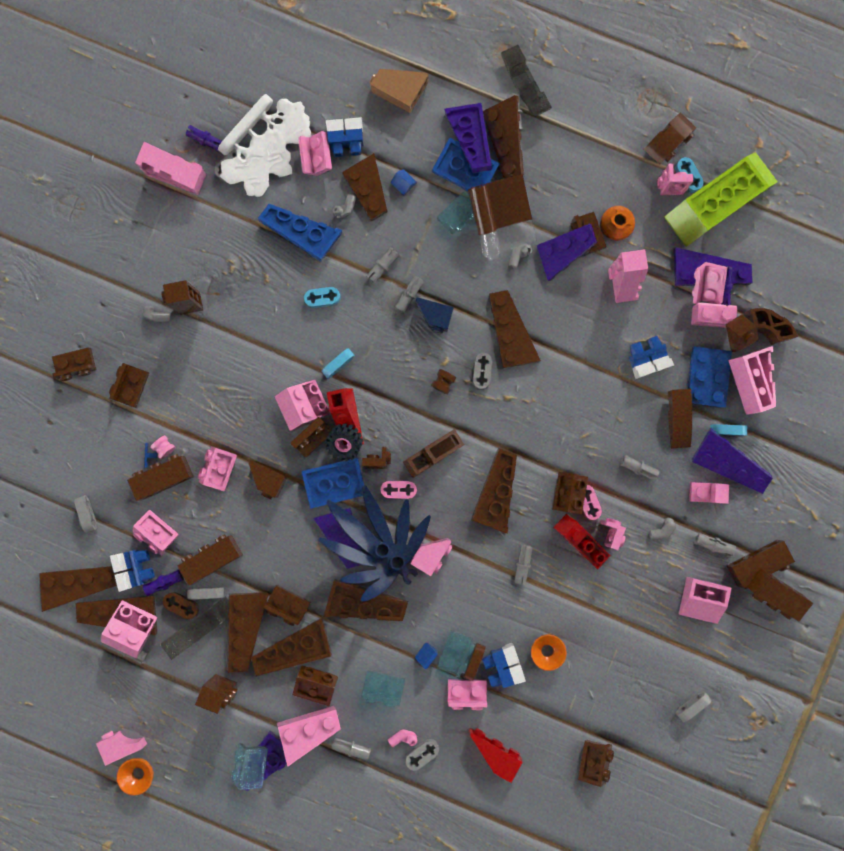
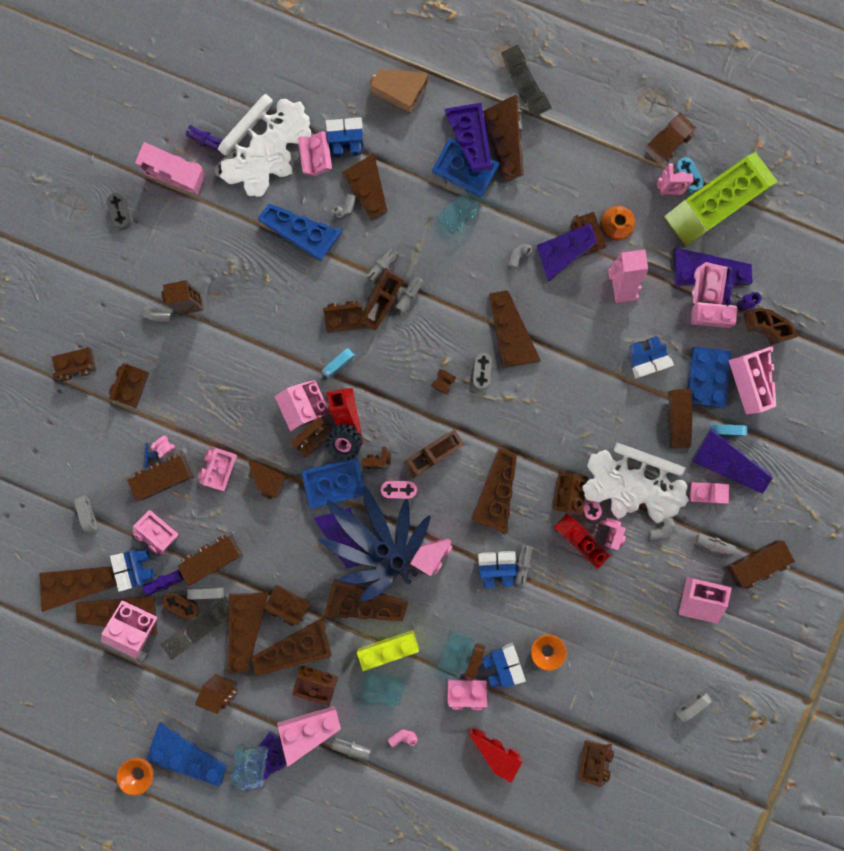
(116, 746): bright pink arch -> none
(123, 210): none -> dark grey beam
(184, 757): none -> blue wing
(321, 292): medium azure beam -> none
(343, 317): none -> reddish brown bracket
(381, 299): none -> reddish brown slope
(388, 650): none -> neon yellow brick
(403, 181): blue slope -> none
(425, 758): light grey beam -> none
(426, 655): blue slope -> none
(435, 314): dark blue slope -> none
(502, 215): reddish brown door -> none
(505, 569): none -> hips
(631, 488): none -> white plant
(741, 333): reddish brown slope -> none
(749, 300): none -> dark purple pin
(779, 596): reddish brown brick -> none

